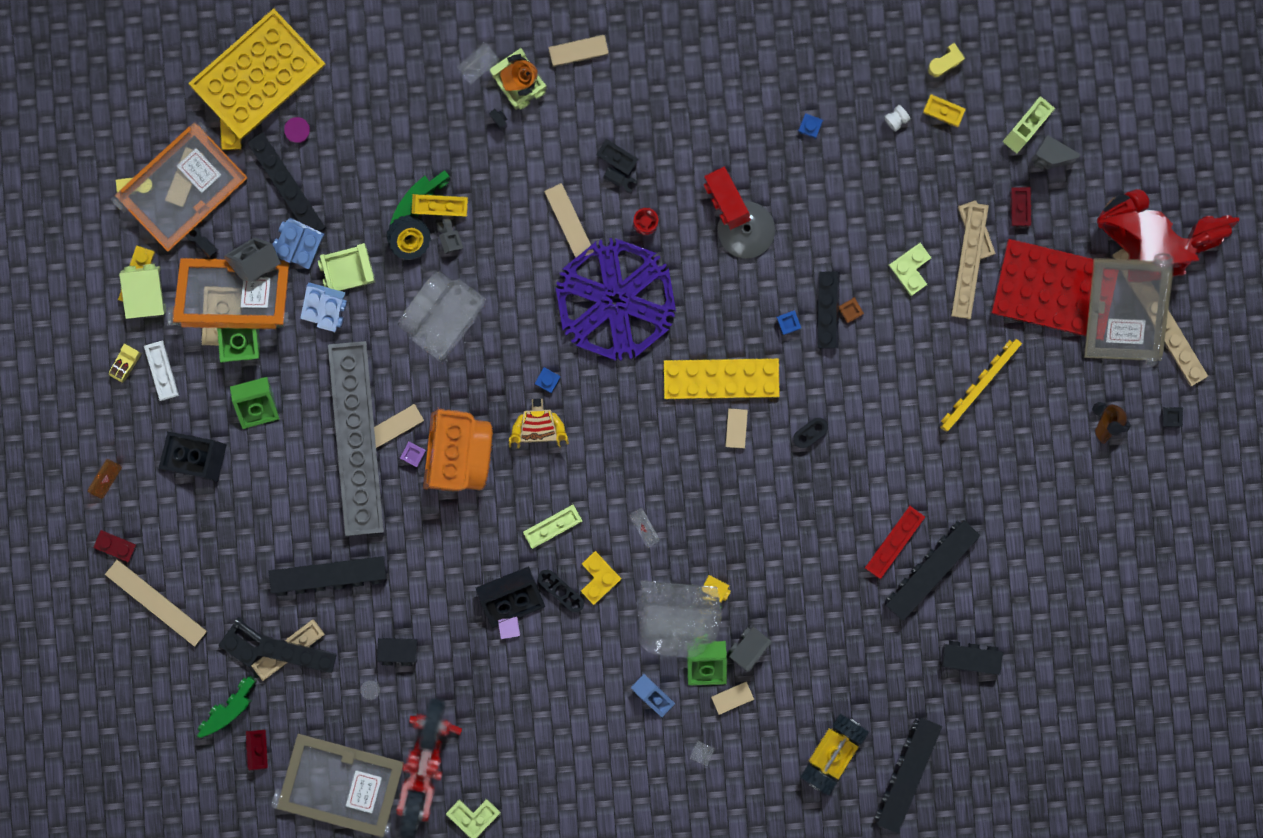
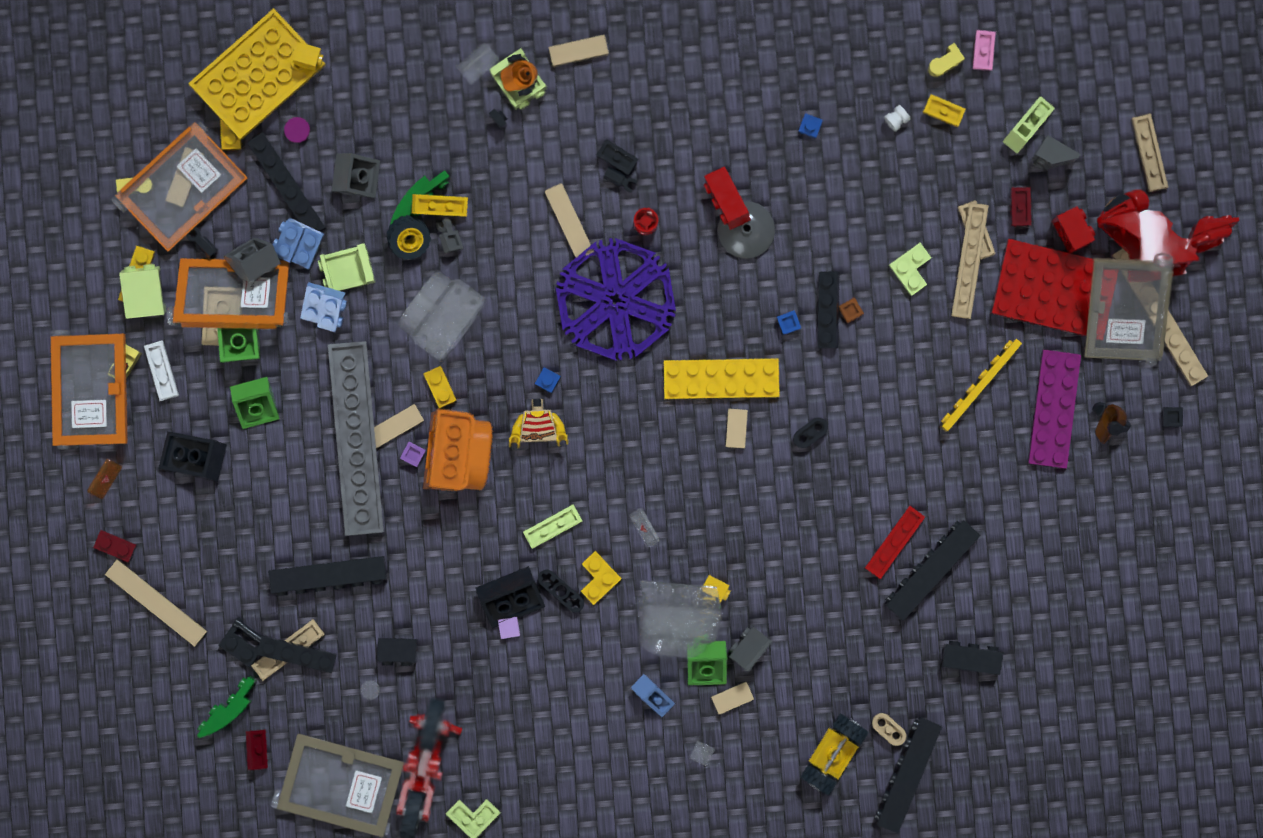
(88, 389): none -> door
(308, 56): none -> yellow brick
(355, 175): none -> dark grey slope
(440, 387): none -> yellow plate
(888, 729): none -> tan plate
(983, 50): none -> bright pink plate
(1054, 409): none -> magenta plate
(1073, 229): none -> red brick
(1149, 153): none -> tan tile

